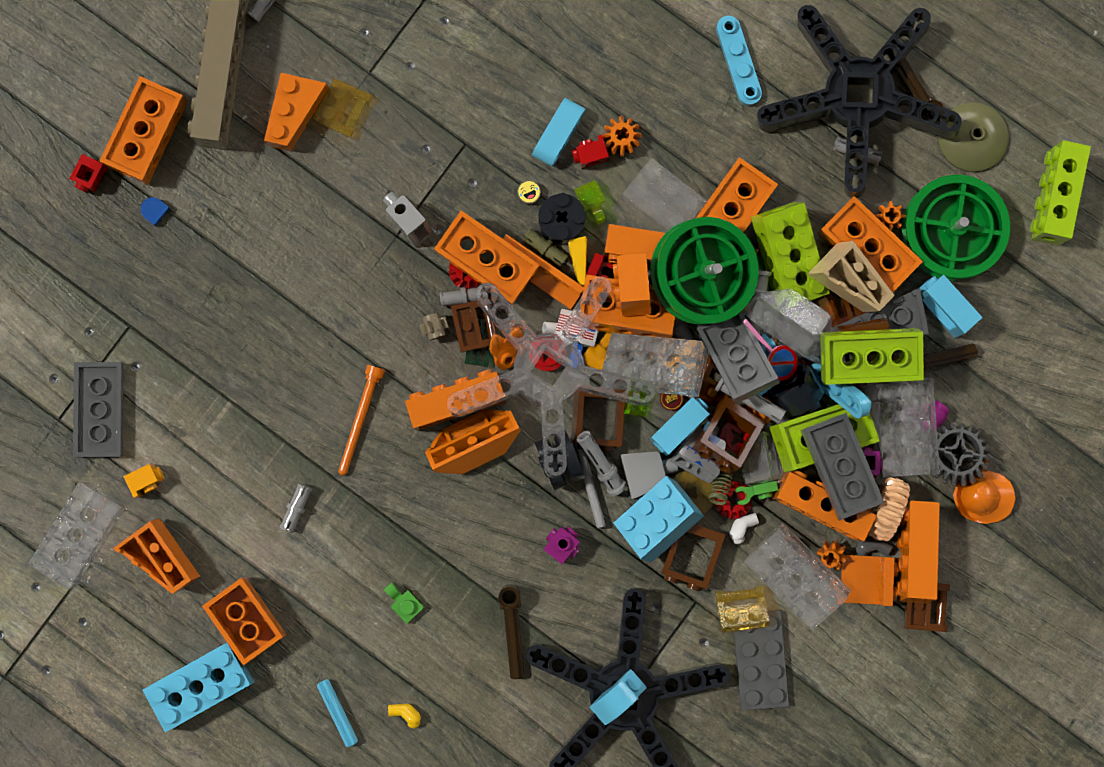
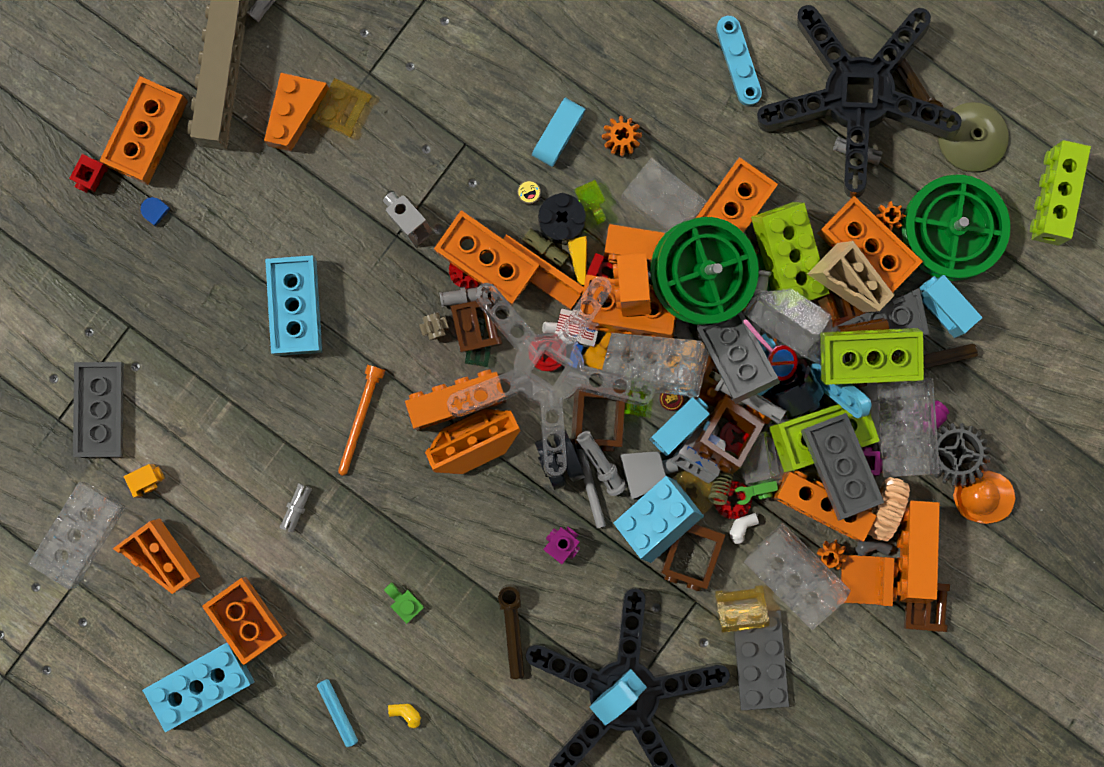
(281, 319): none -> medium azure brick
(502, 349): orange plate -> none
(590, 153): red brick -> none

